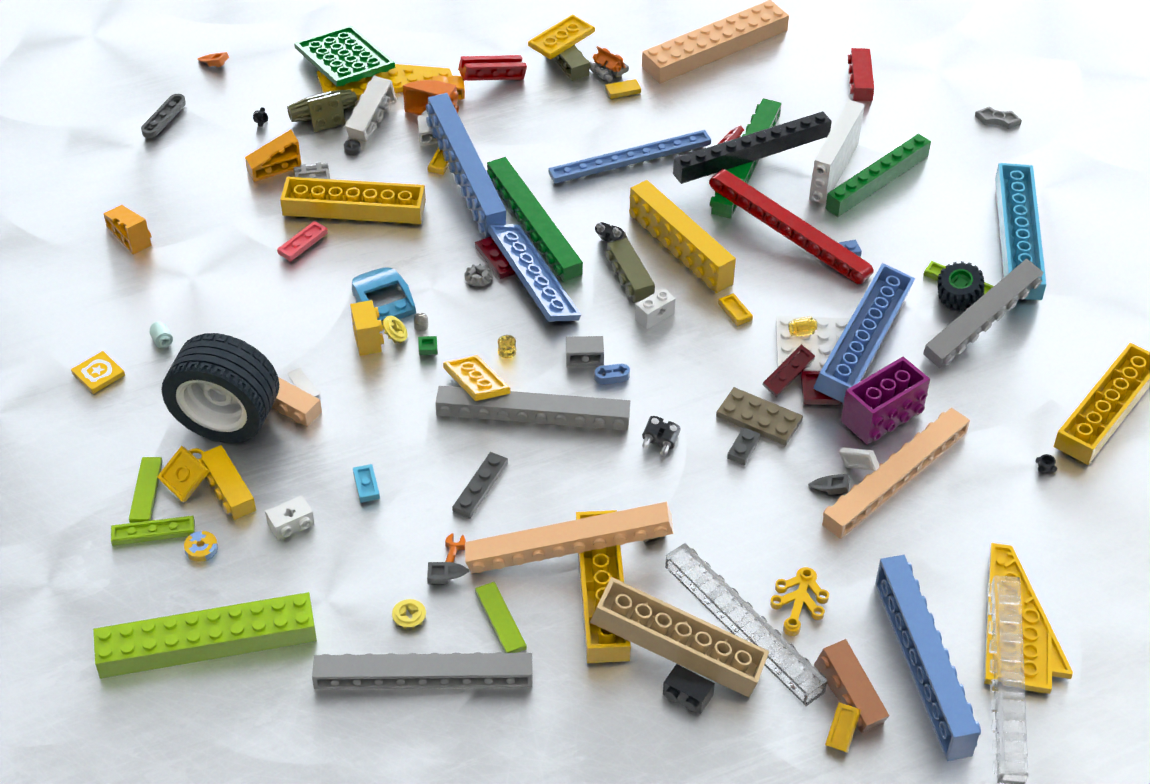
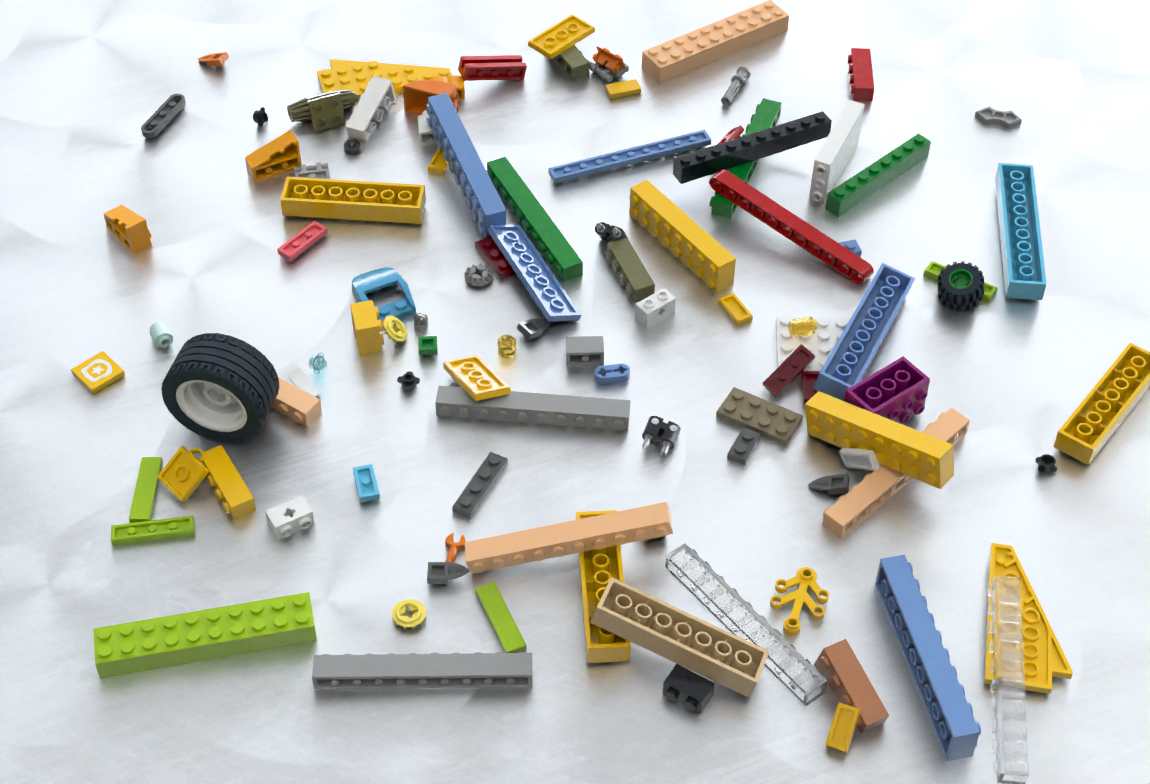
(204, 539): yellow piece -> none
(317, 362): none -> clear light blue plate
(344, 55): plate -> none
(408, 381): none -> black plate
(533, 327): none -> dark grey plate
(738, 81): none -> light grey pin
(893, 443): none -> yellow brick
(983, 313): light grey brick -> none

